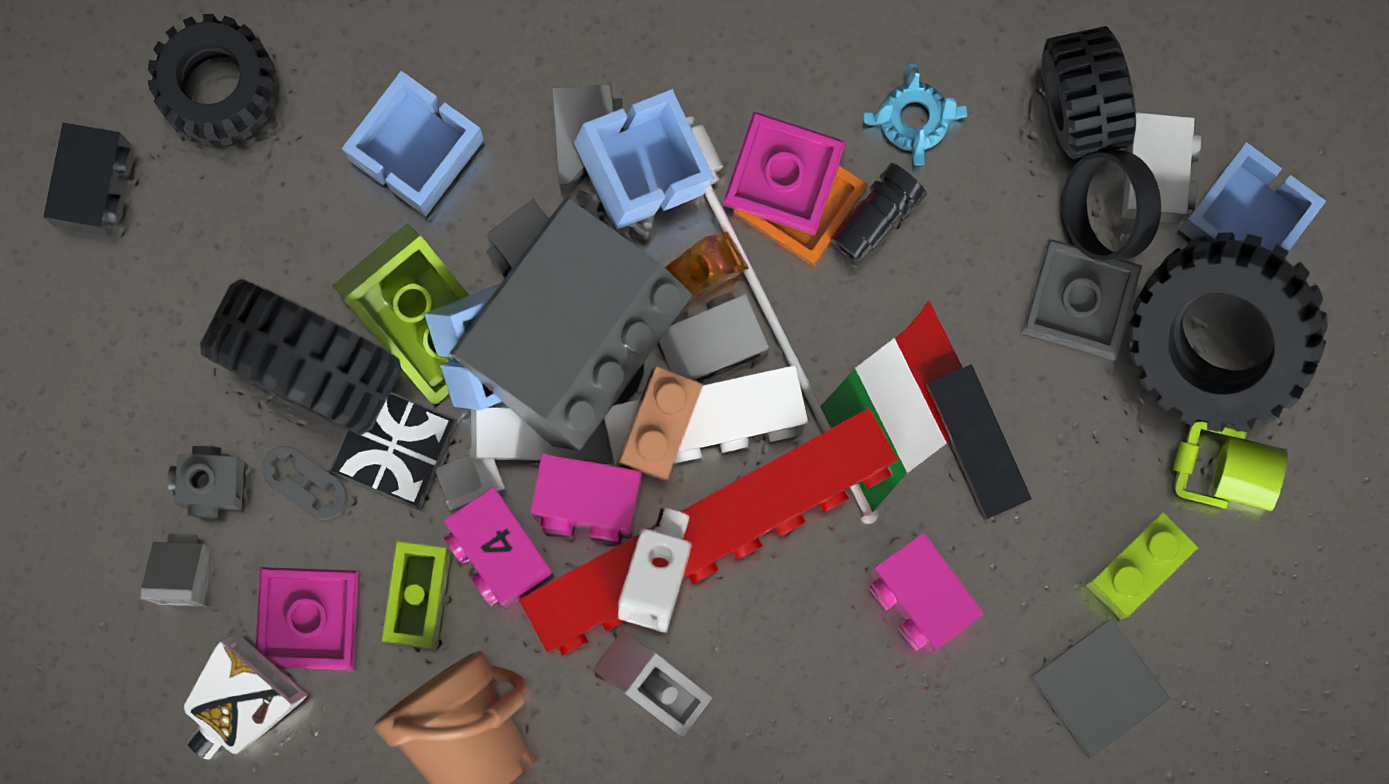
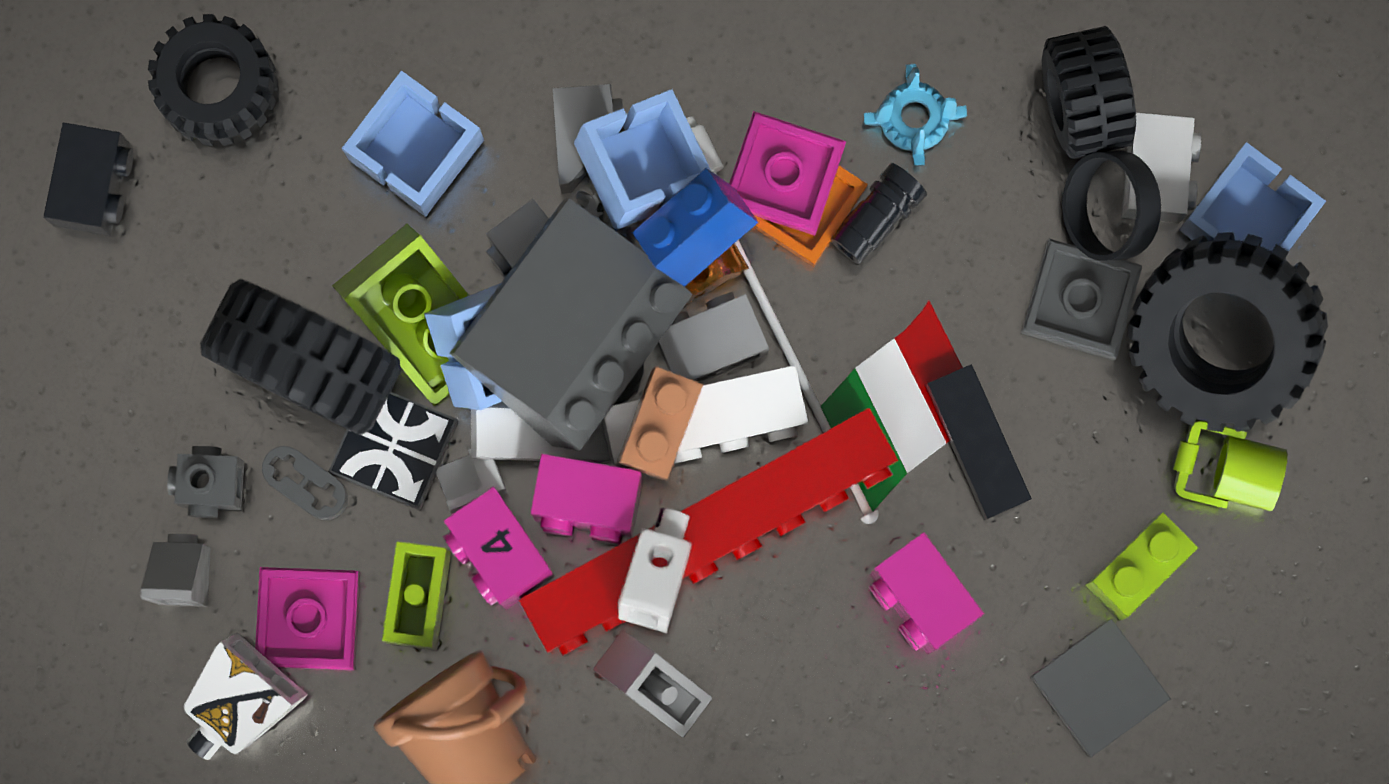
(695, 227): none -> blue brick

